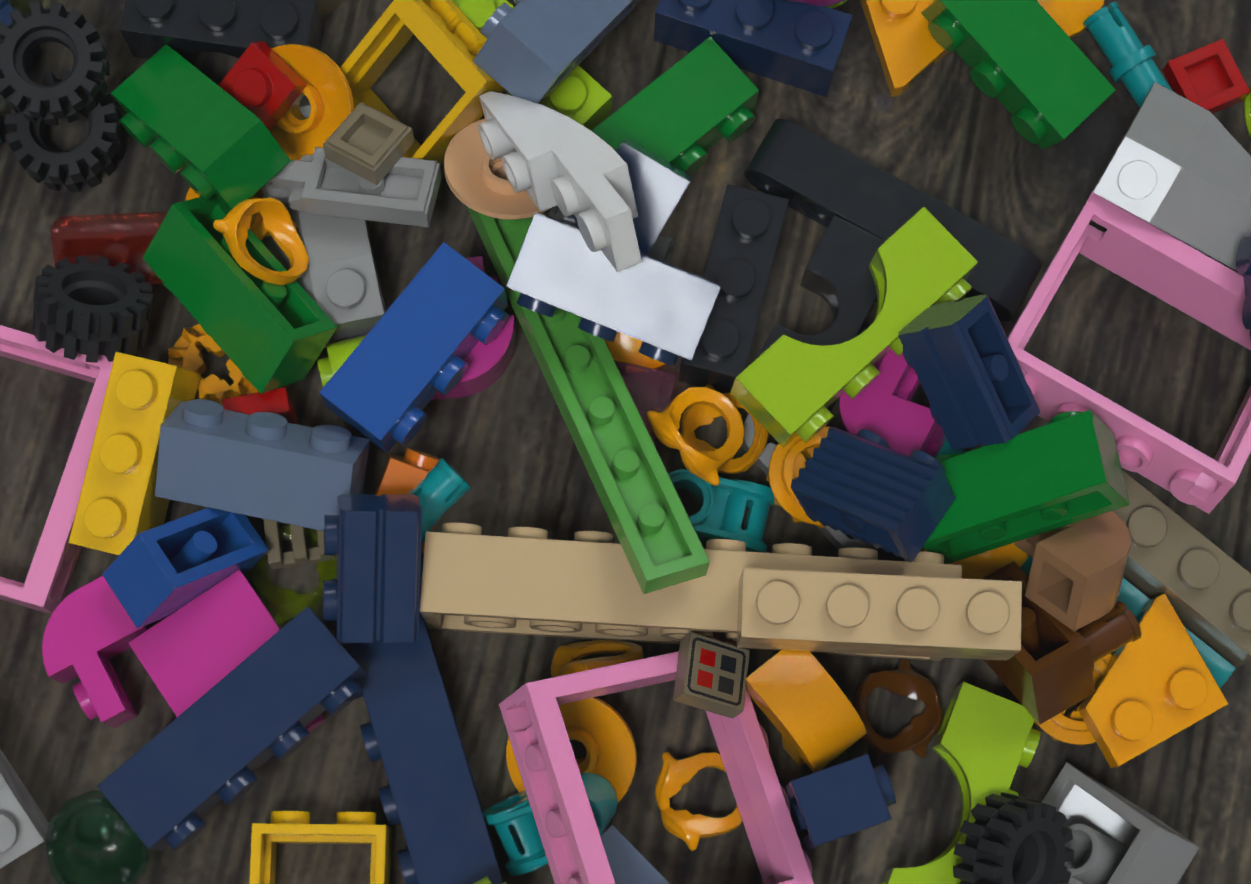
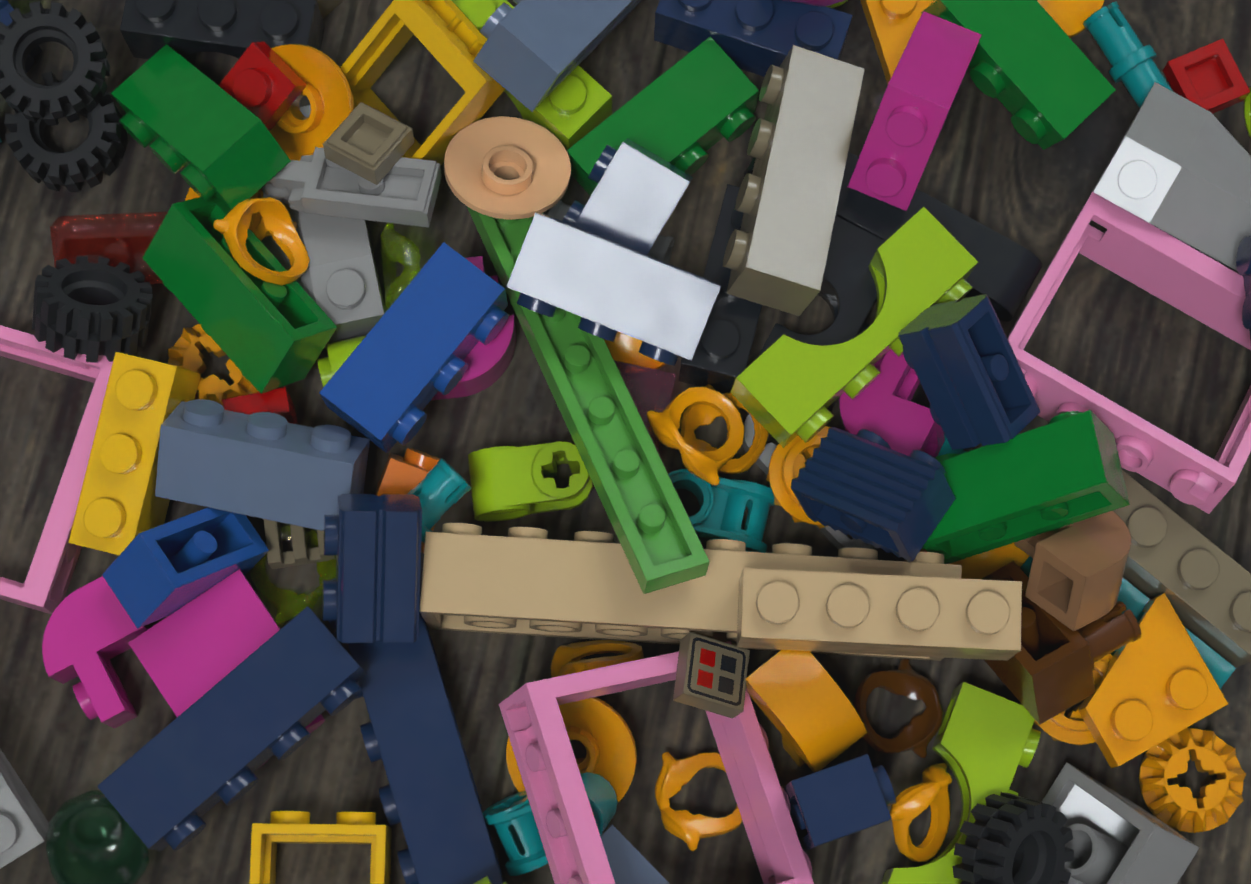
(402, 250): none -> clear neon green piece
(519, 480): none -> lime piece
(564, 167): white slope -> none
(794, 182): none -> brick
(912, 803): none -> light orange piece
(914, 110): none -> dark pink brick
(1176, 804): none -> light orange gear

